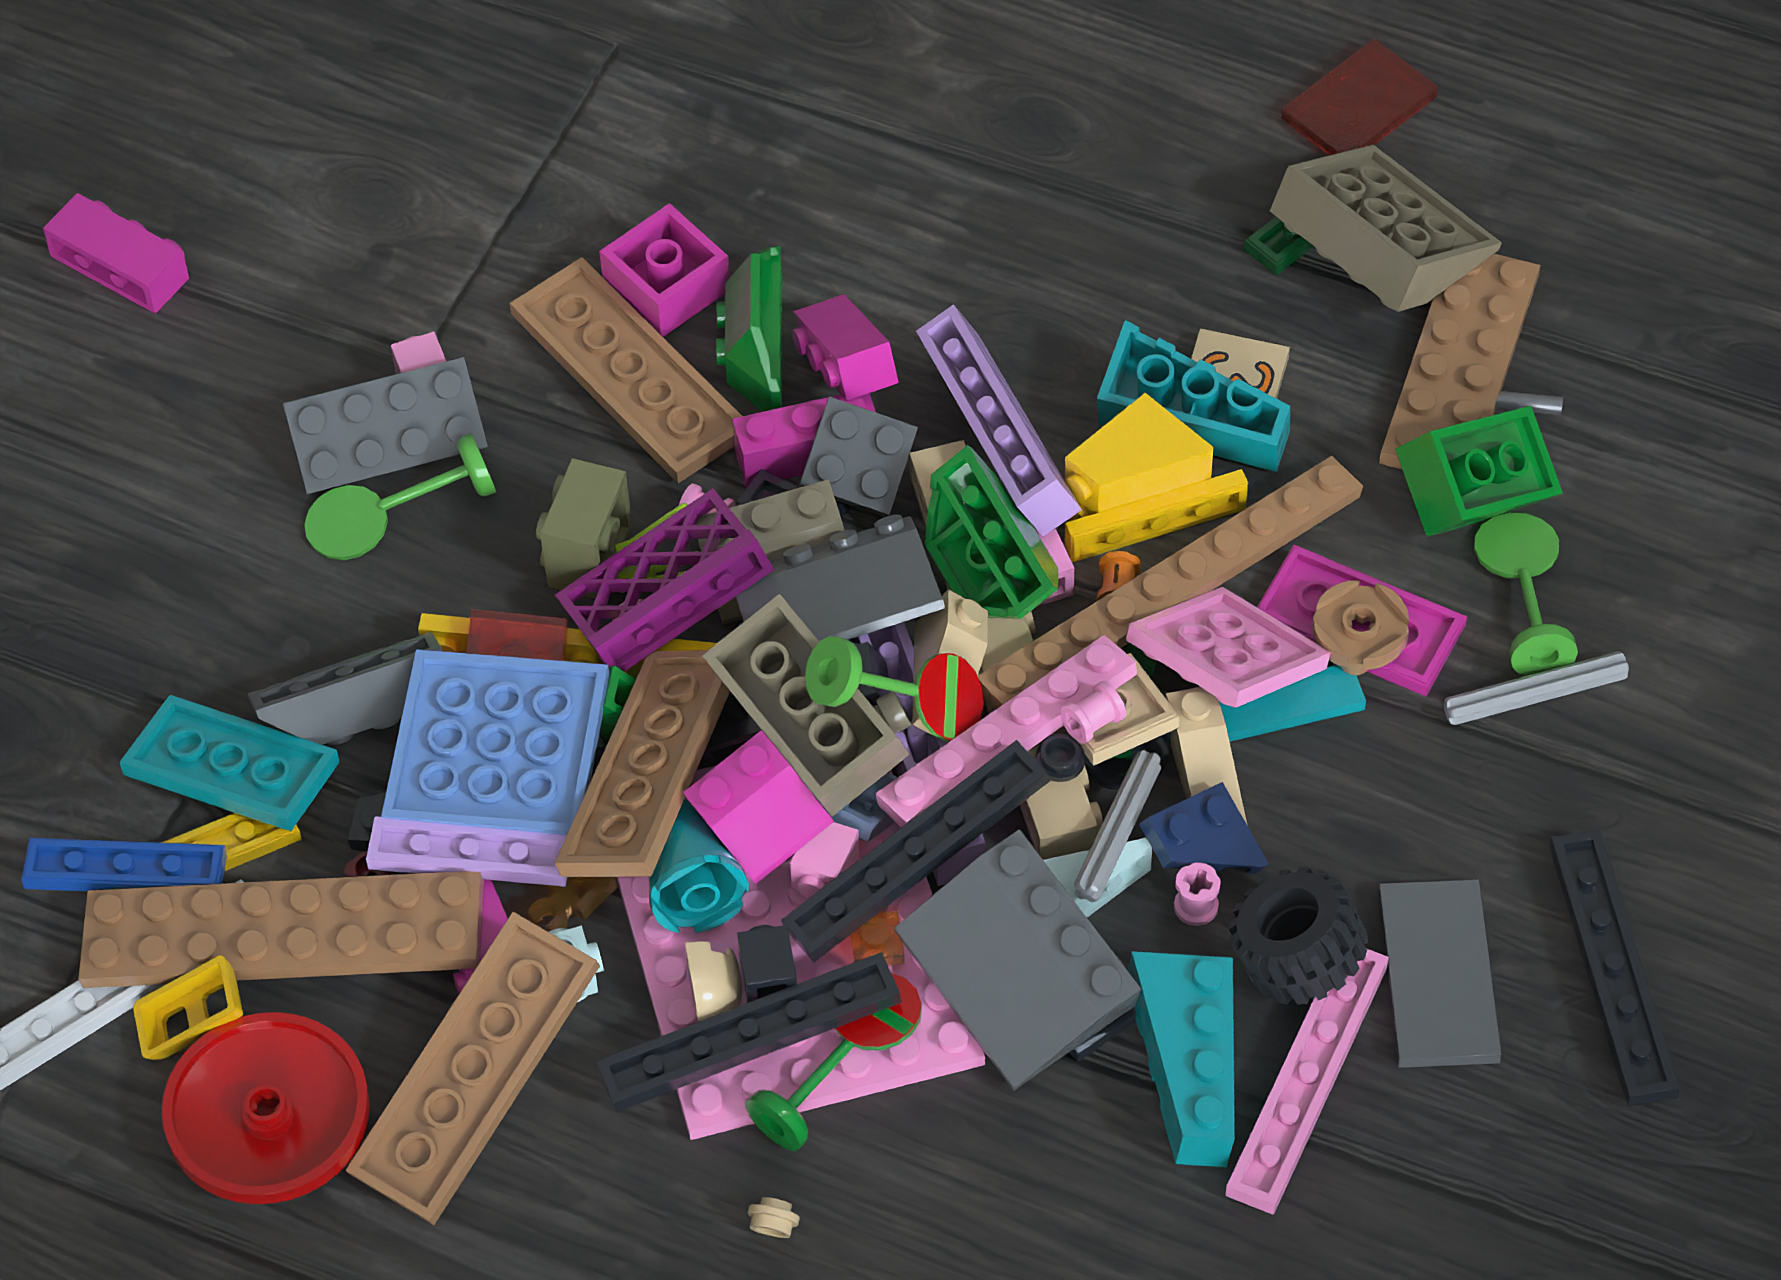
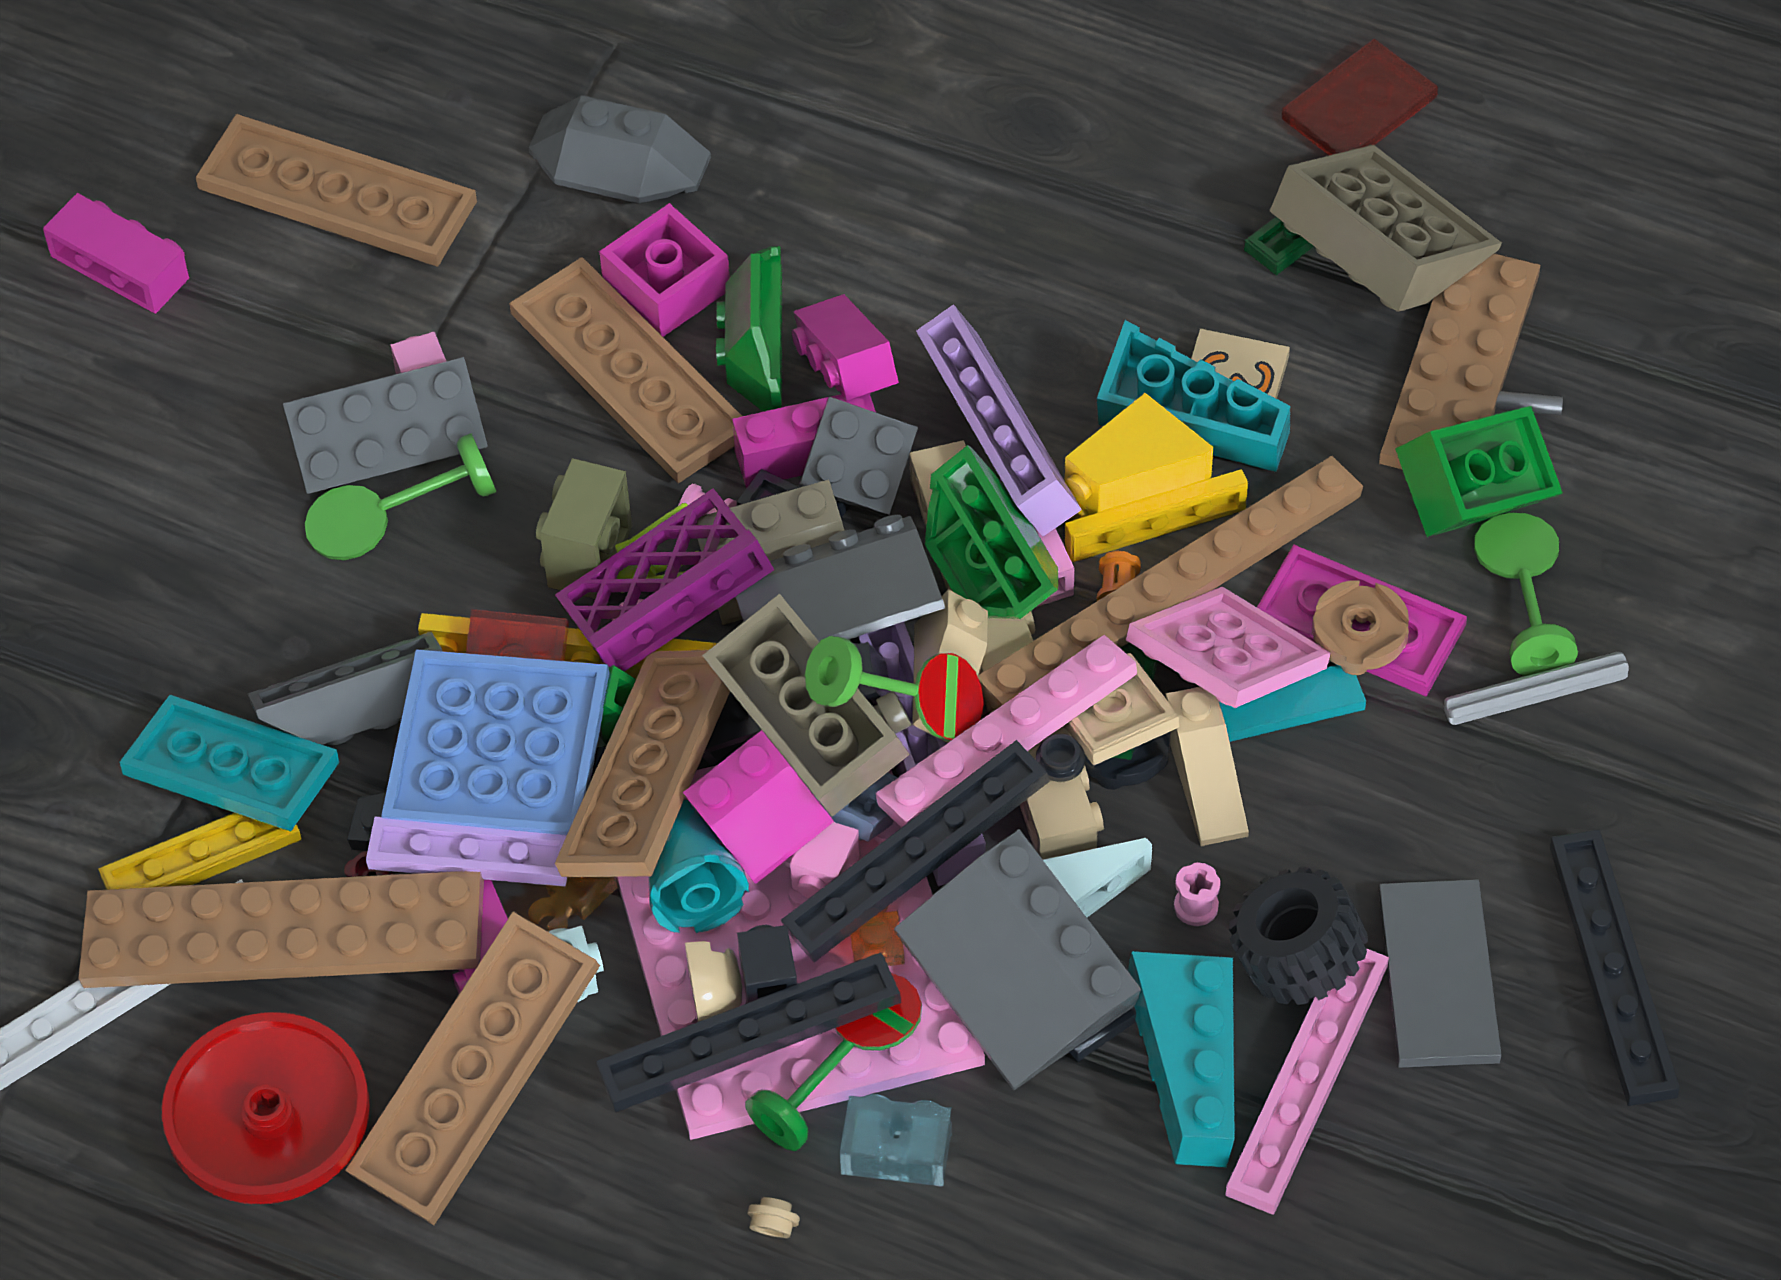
(119, 864): blue tile -> none
(186, 993): yellow piece -> none
(336, 189): none -> medium nougat plate
(618, 151): none -> dark grey wedge
(873, 1152): none -> clear light blue brick
(1092, 712): bright pink bush -> none
(1117, 826): light grey axle -> none
(1204, 831): dark blue wing -> none

